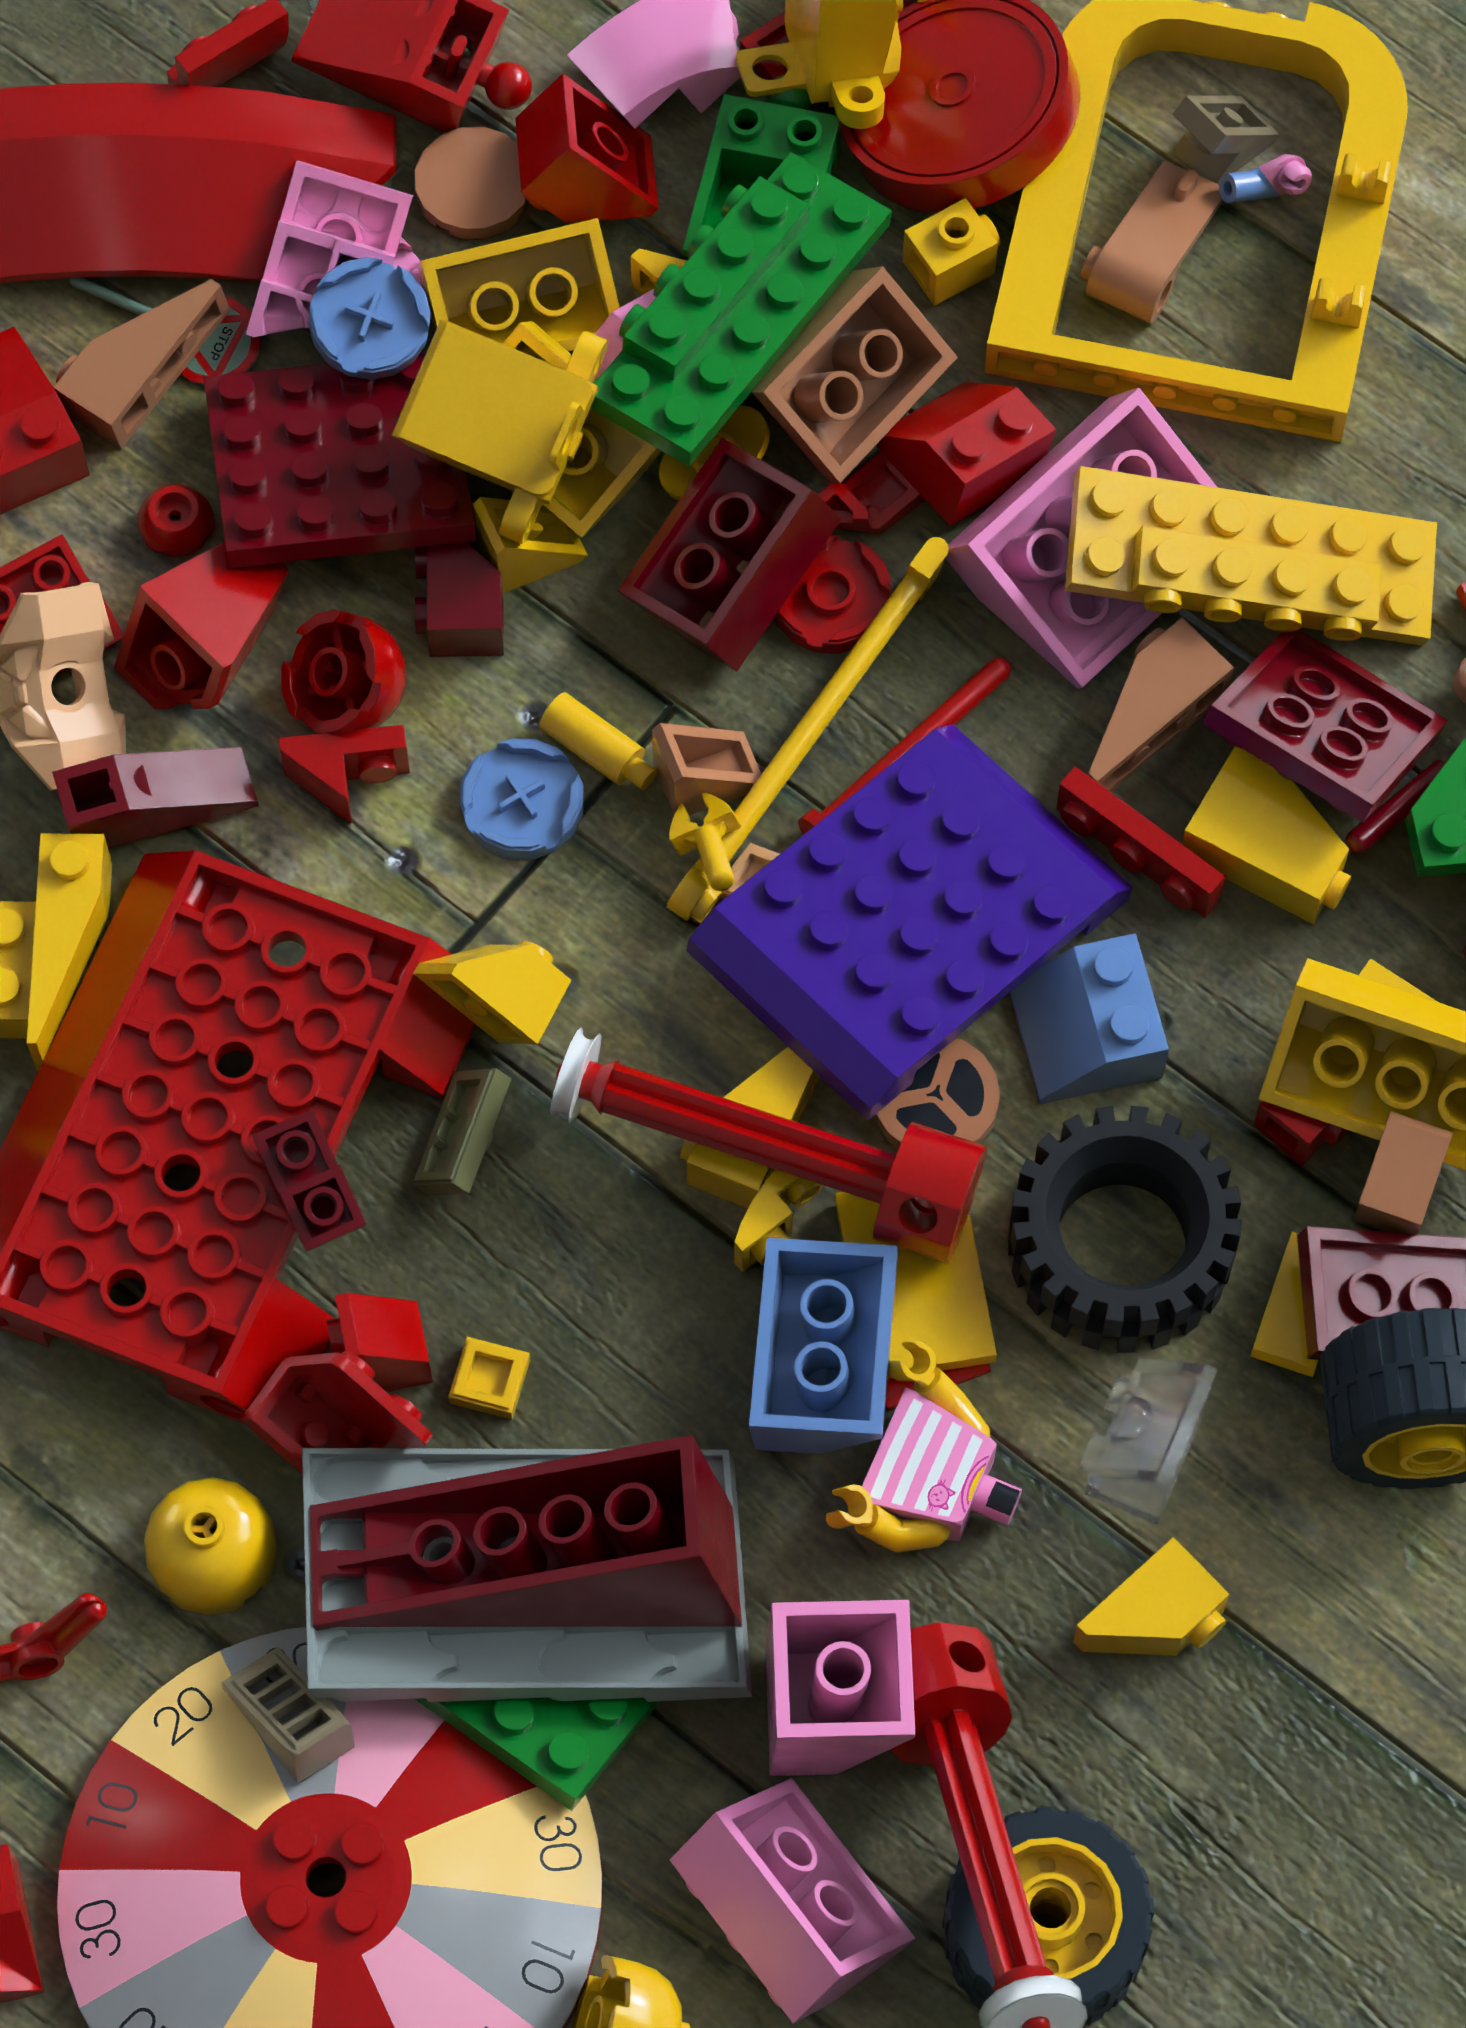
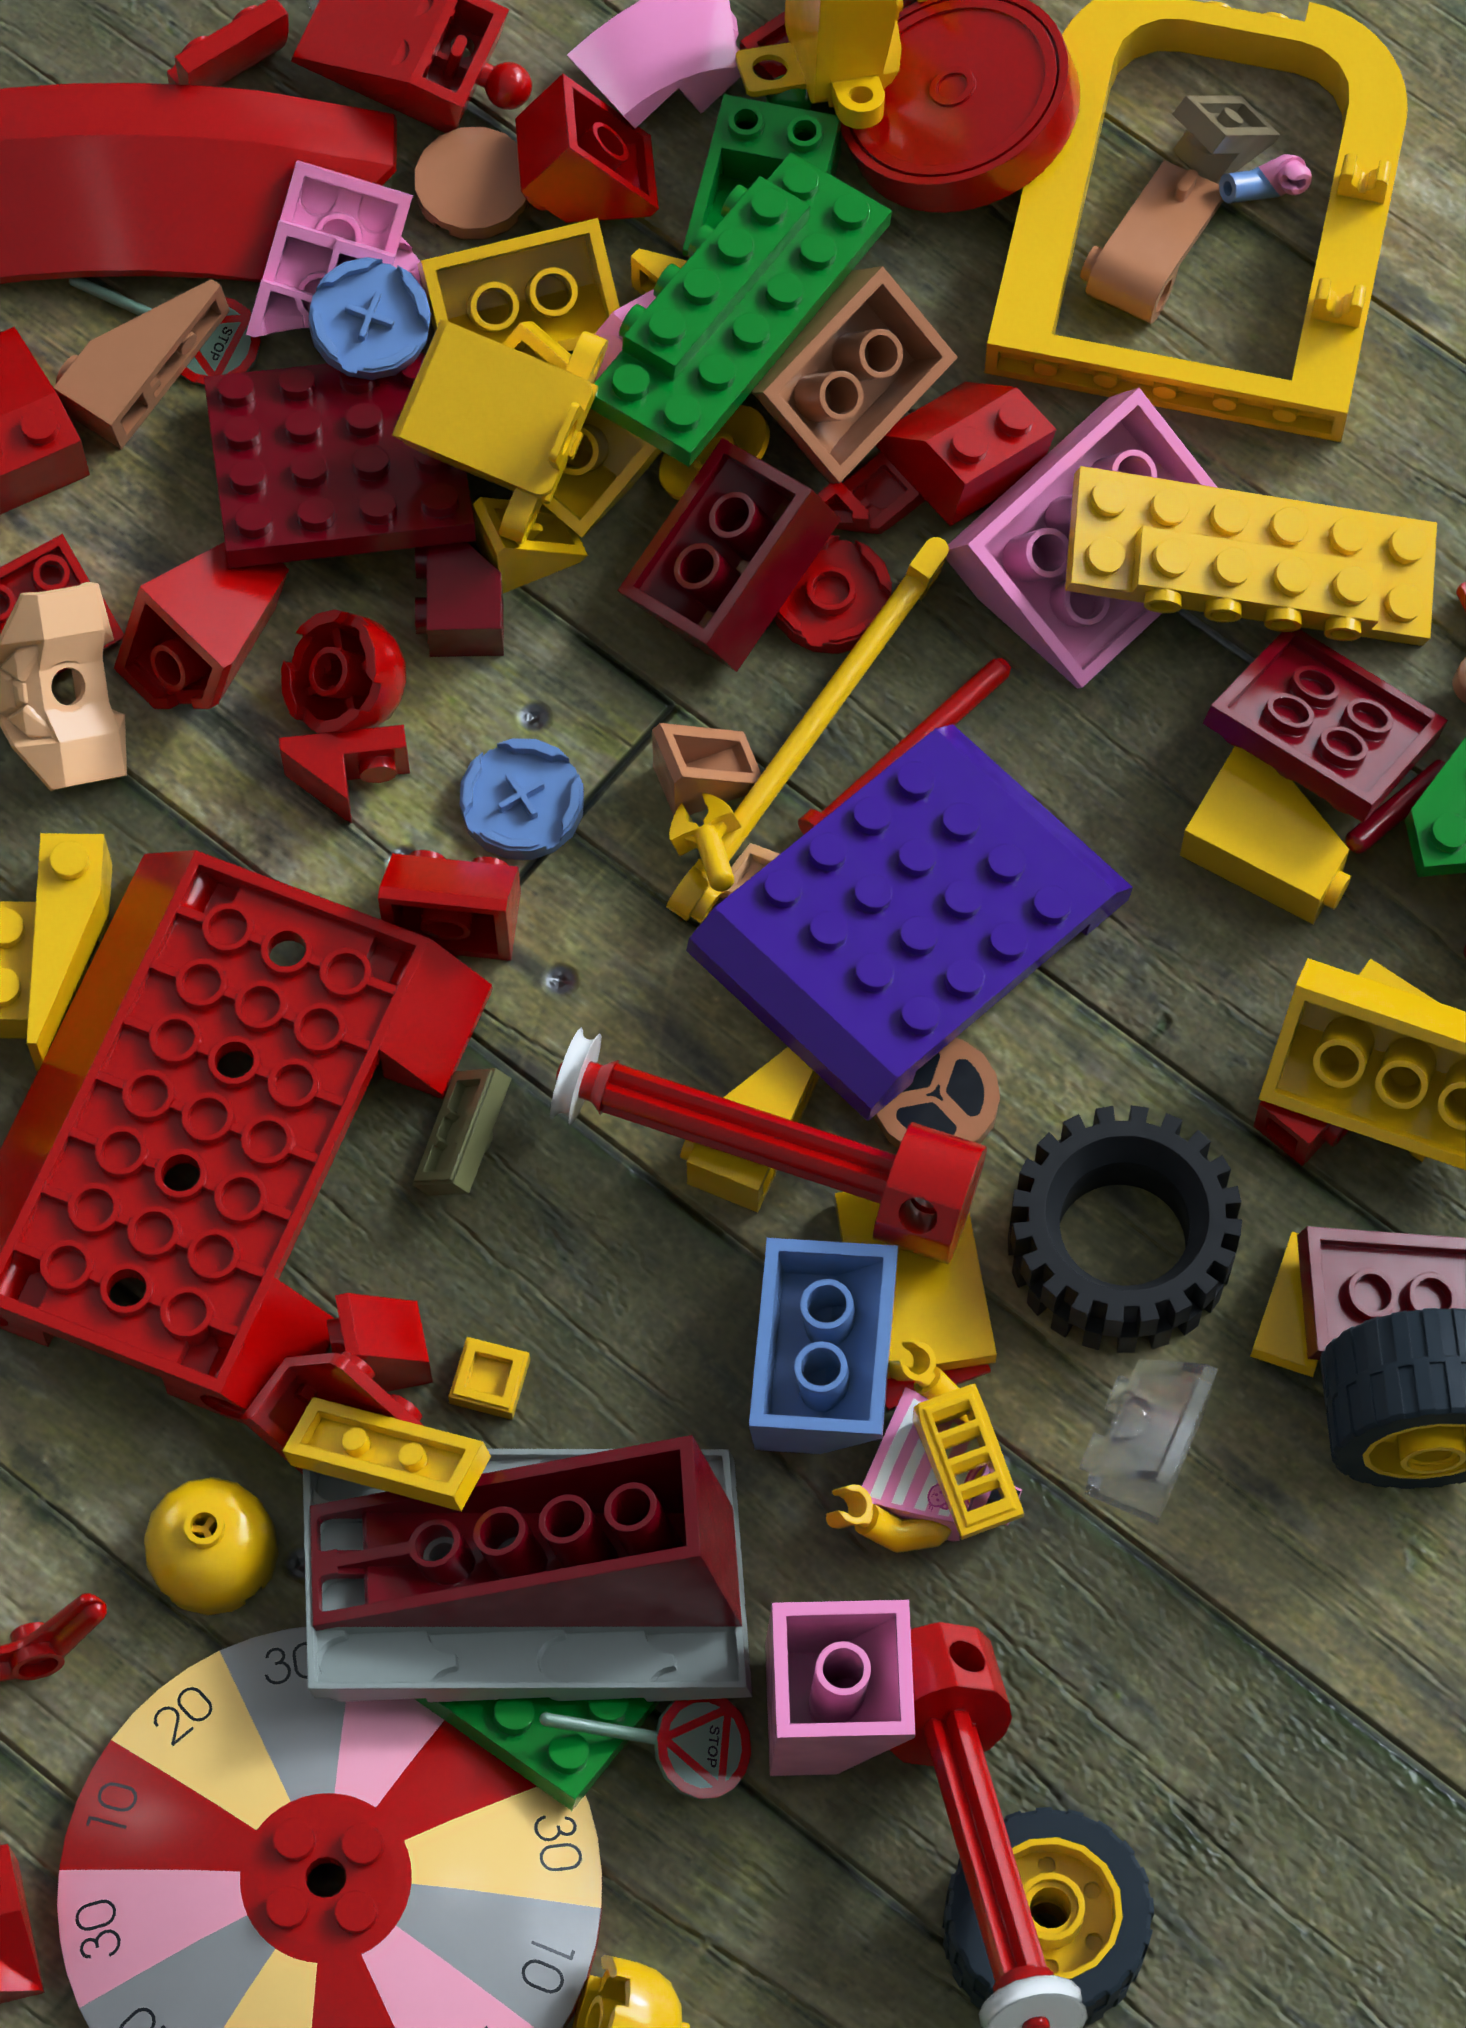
(153, 792): dark red slope -> none
(179, 536): red plate -> none
(308, 1180): dark red slope -> none
(313, 1749): dark tan slope -> none
(387, 1453): none -> yellow plate
(454, 902): none -> red slope
(500, 988): yellow slope -> none
(596, 742): yellow cylinder -> none
(697, 1743): none -> piece
(770, 1215): yellow slope -> none
(790, 1898): bright pink slope -> none
(950, 1407): none -> yellow slope
(951, 251): yellow brick -> none
(1090, 1021): medium blue slope -> none
(1139, 843): red plate -> none
(1157, 1608): yellow slope -> none
(1164, 694): nougat slope -> none
(1402, 1175): nougat slope -> none

